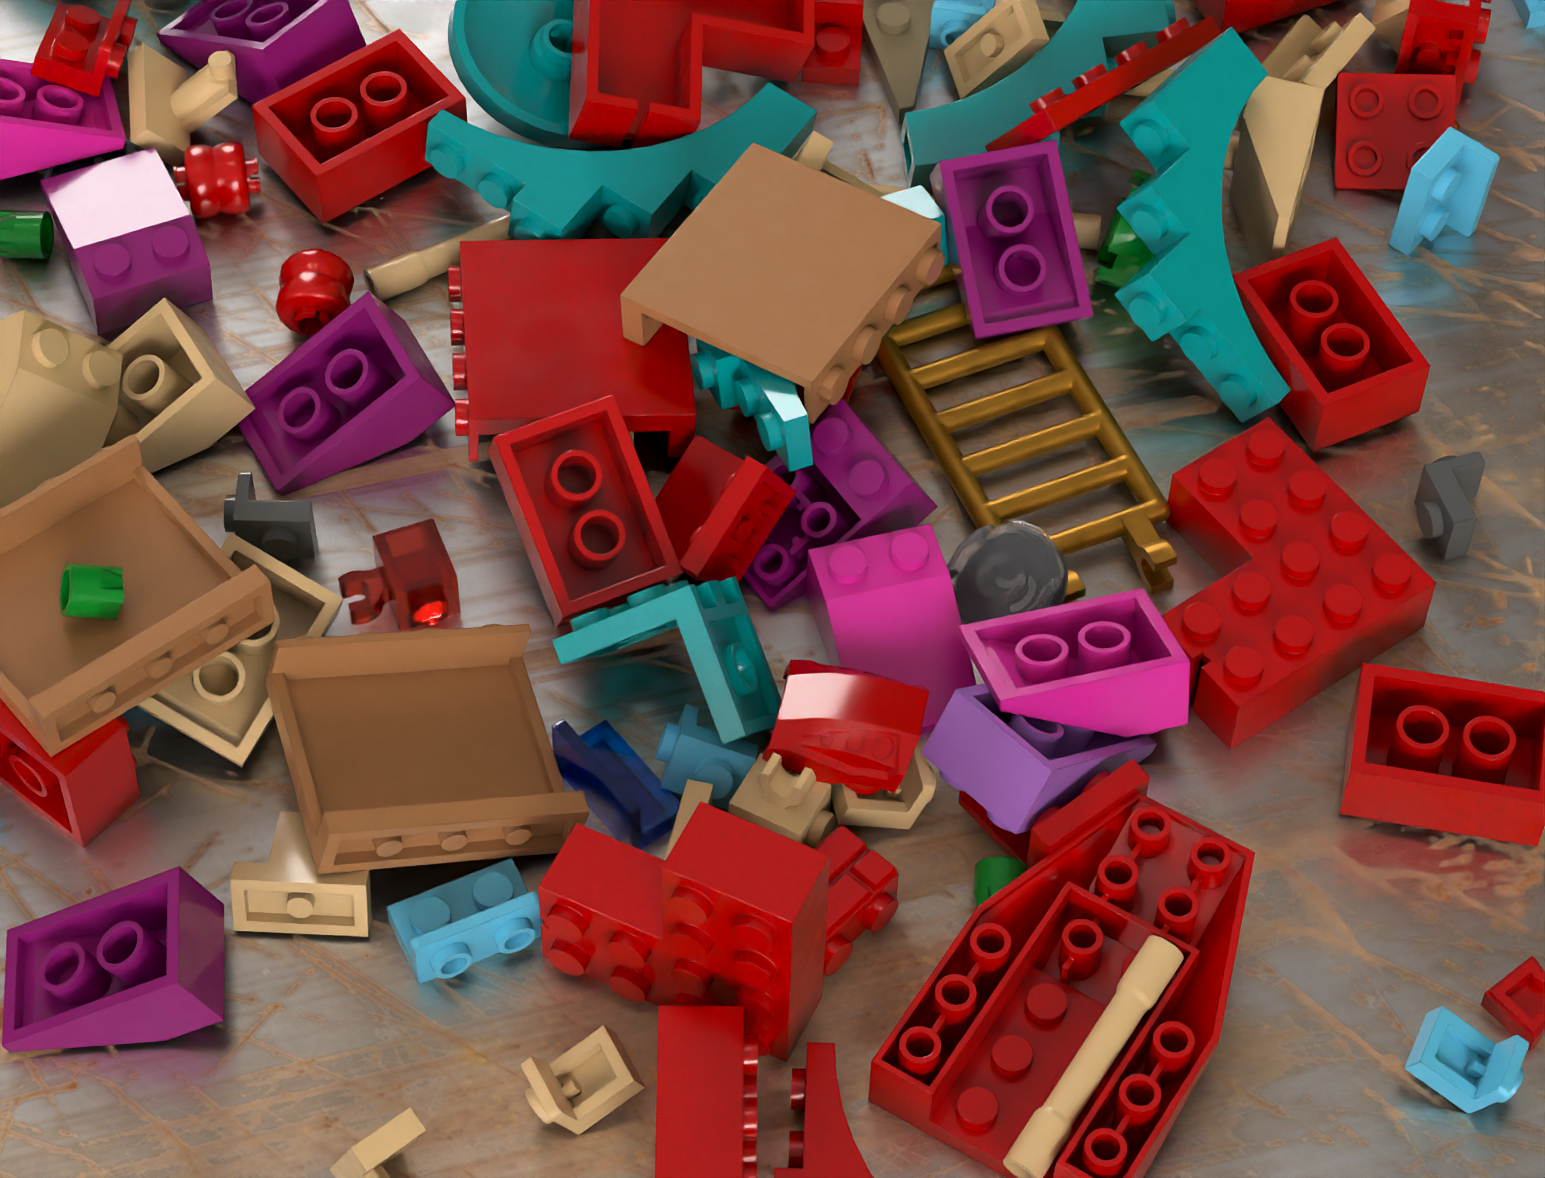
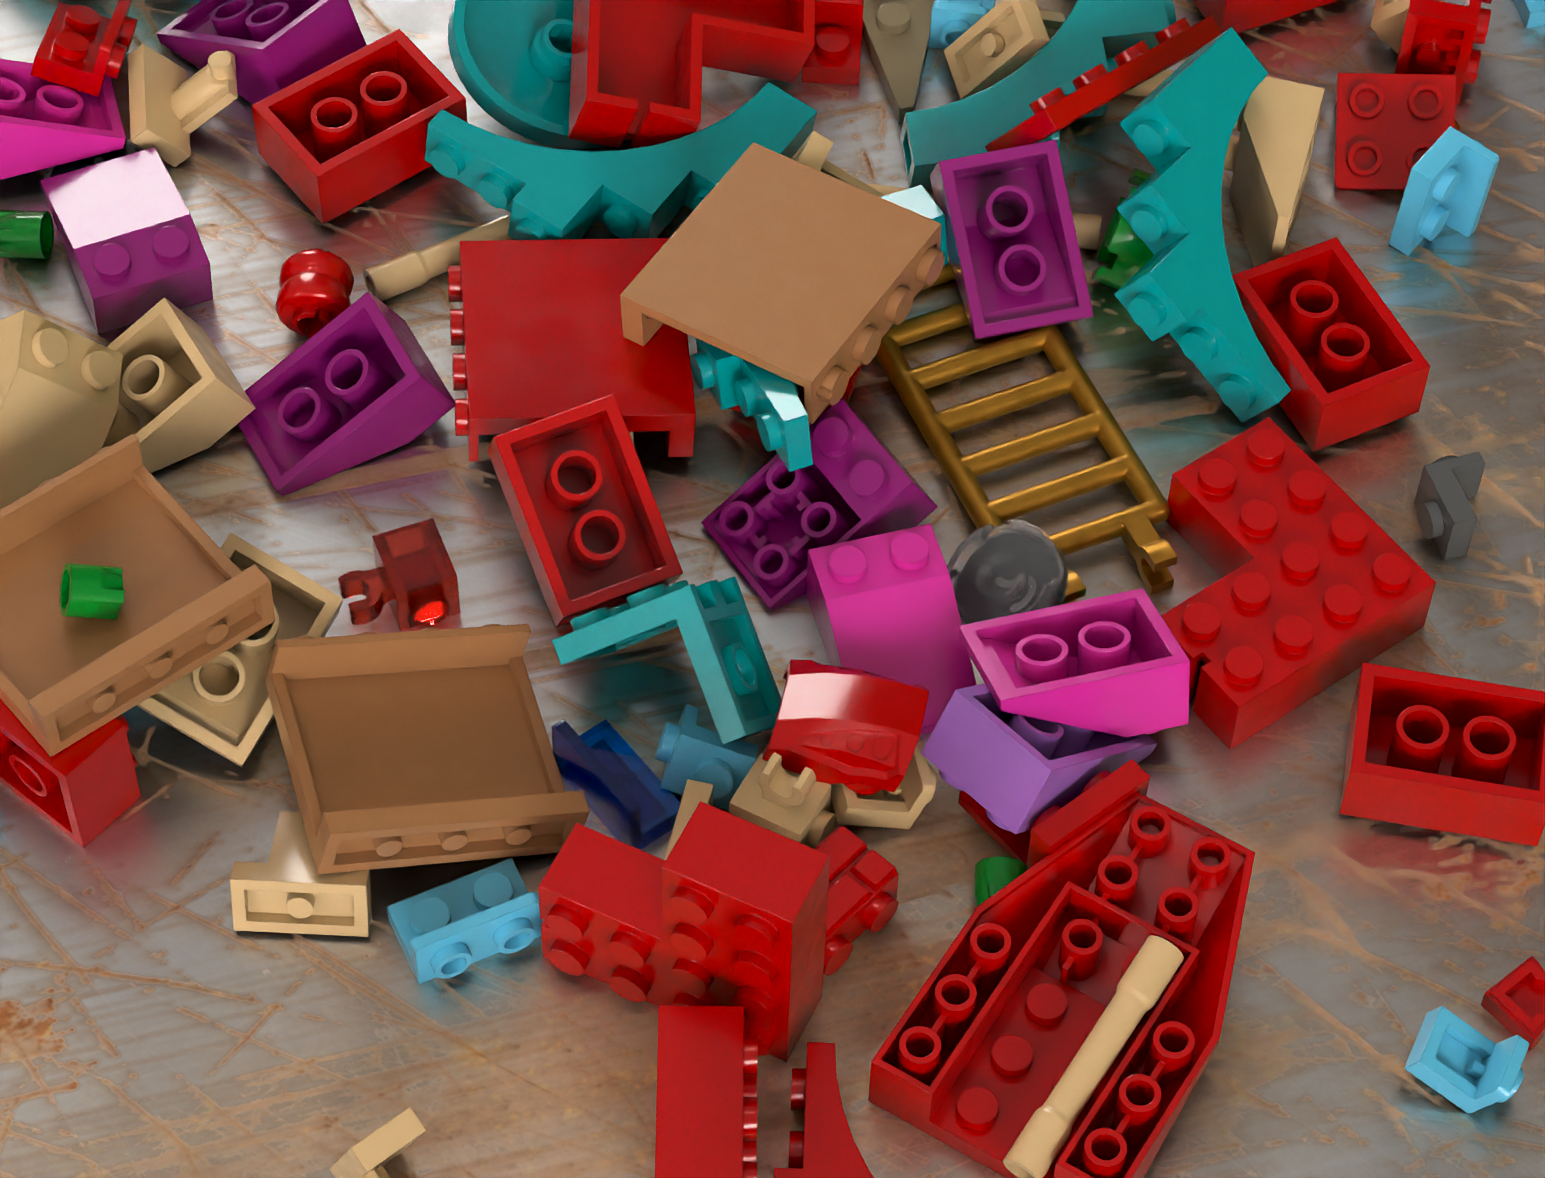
(117, 968): magenta slope -> none
(217, 179): red piece -> none
(275, 527): dark grey bracket -> none
(582, 1082): tan bracket -> none
(720, 510): red bracket -> none
(1314, 54): tan bracket -> none

